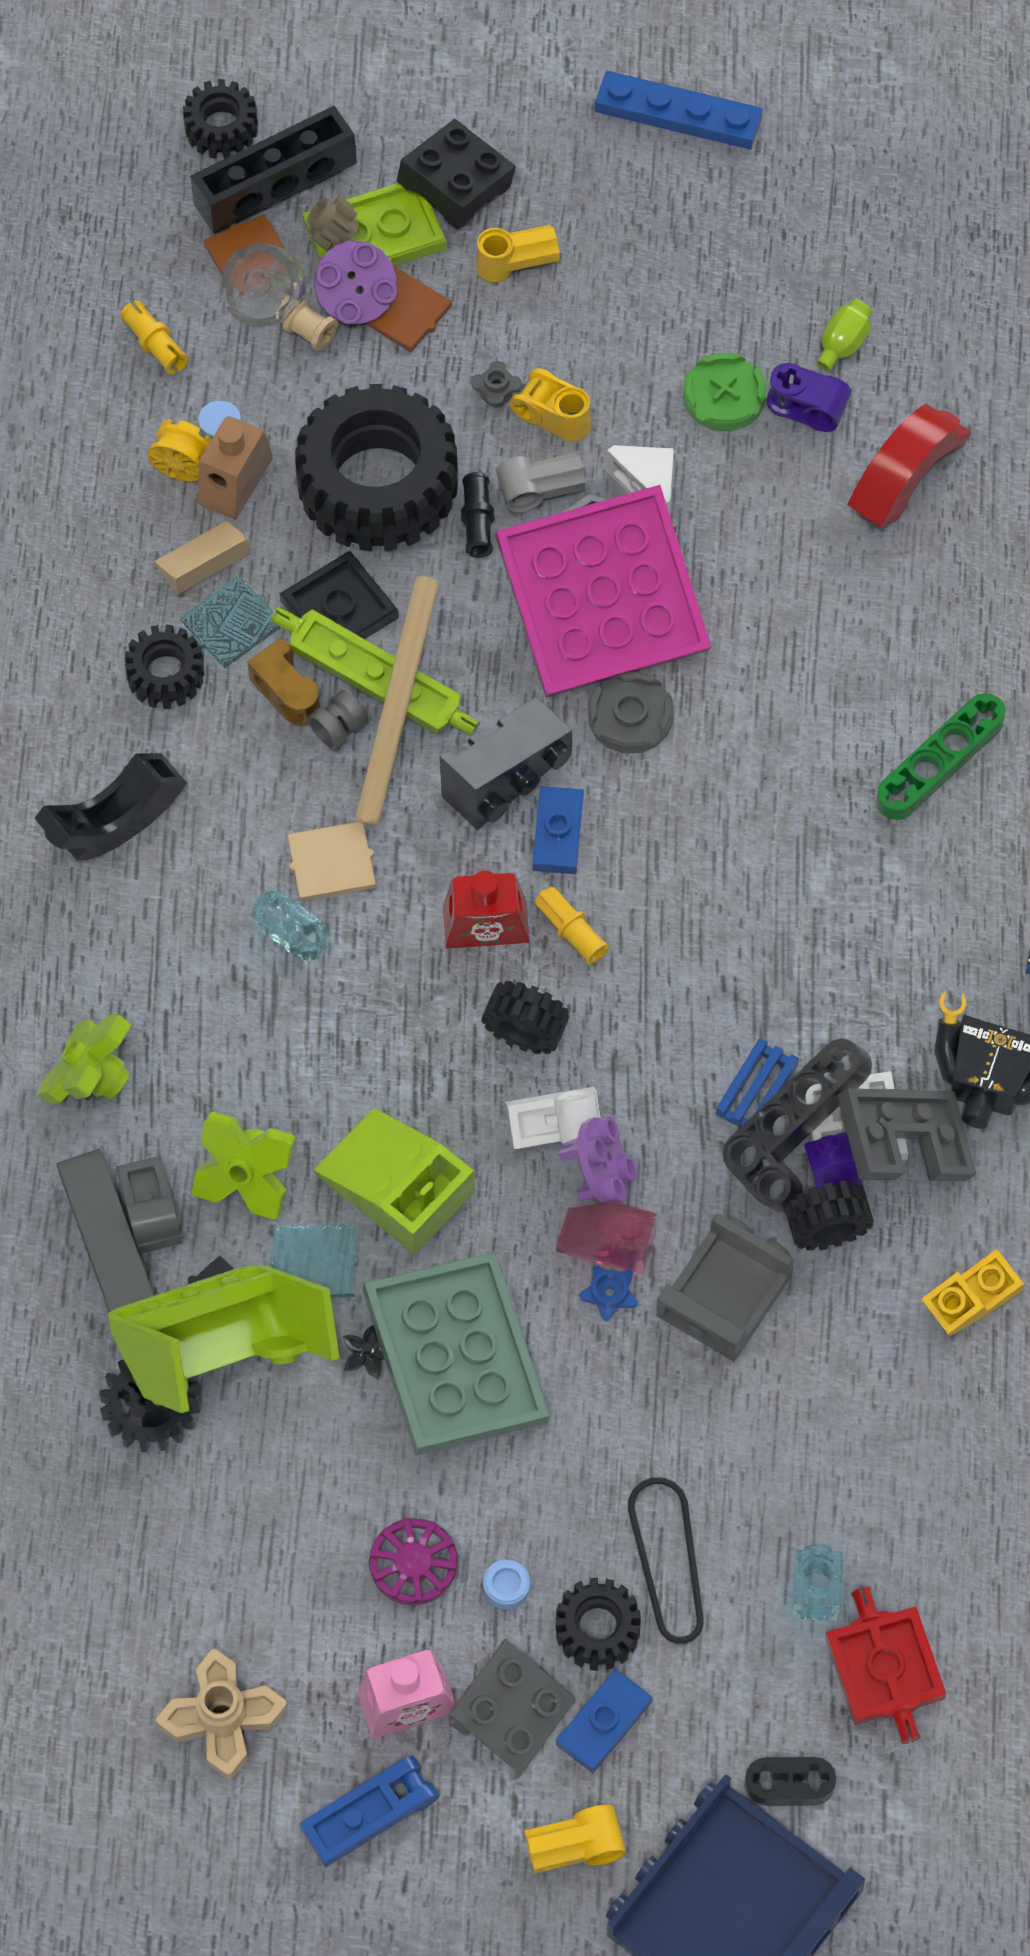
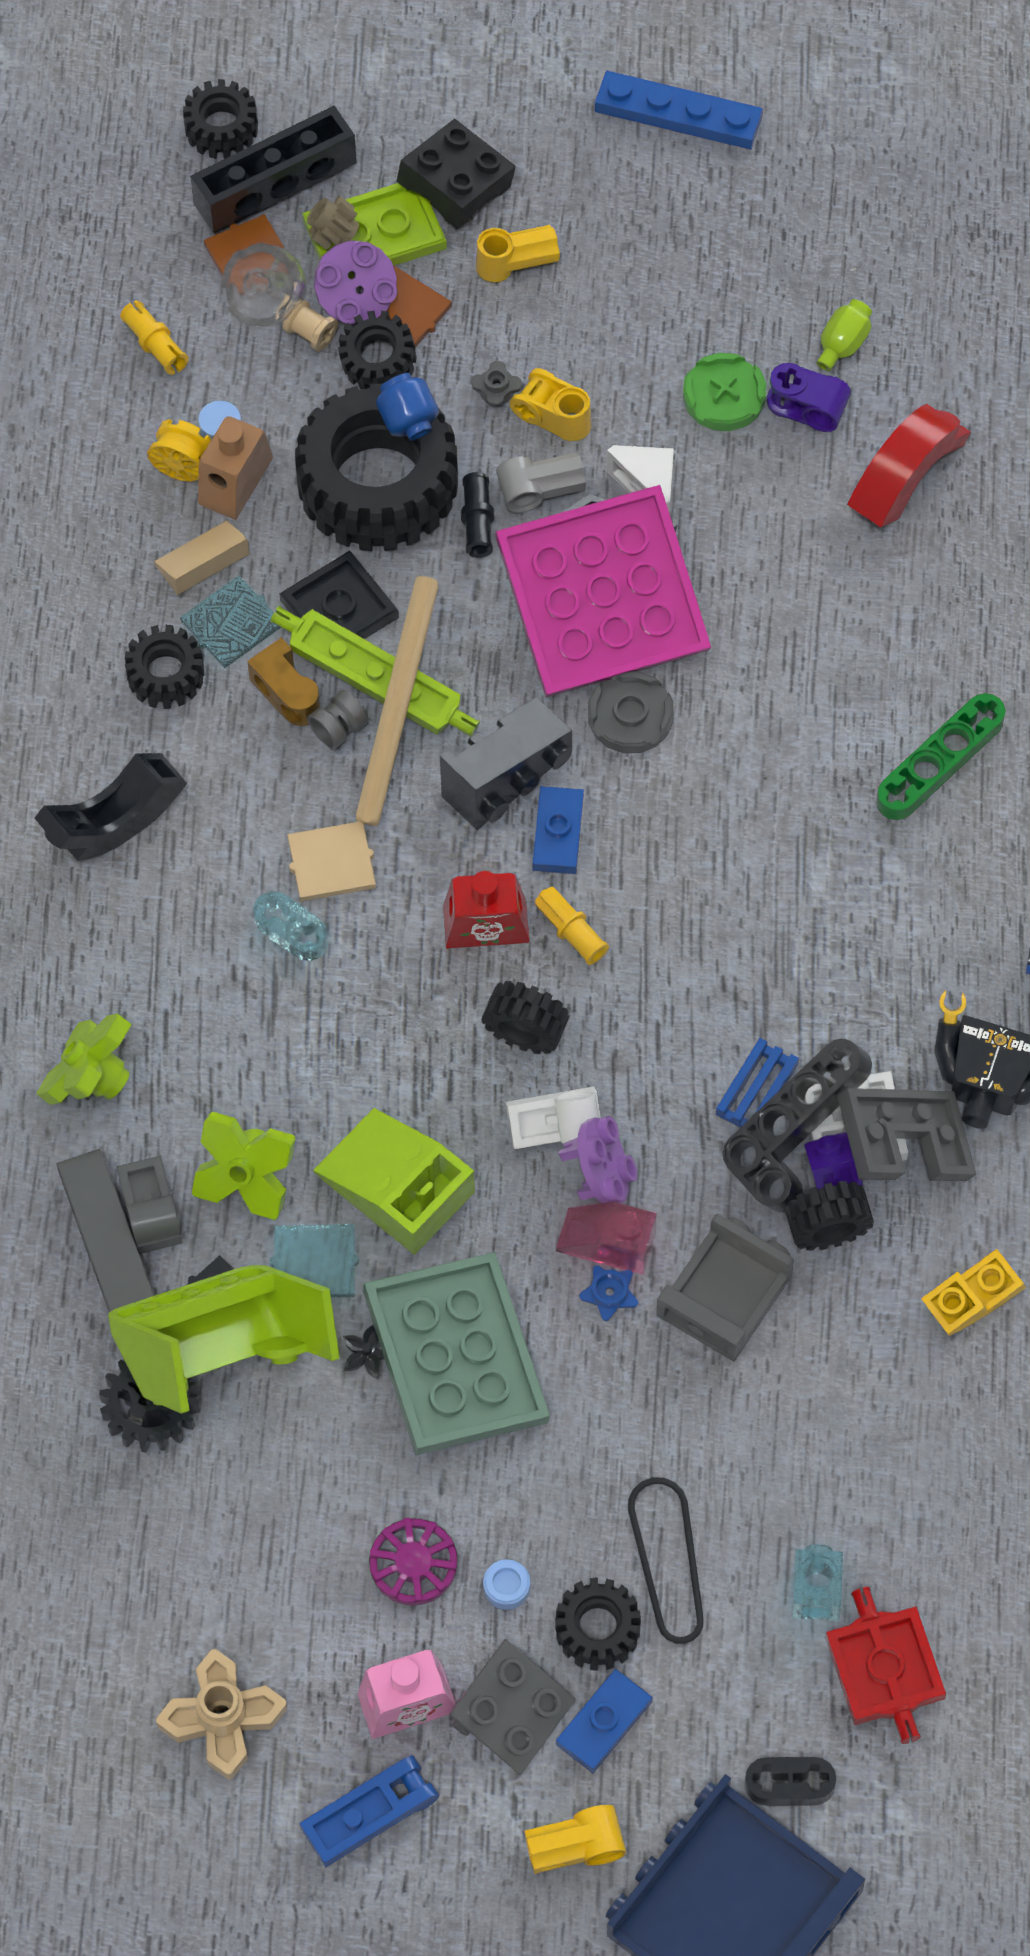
(374, 330): none -> black tyre
(407, 406): none -> blue head

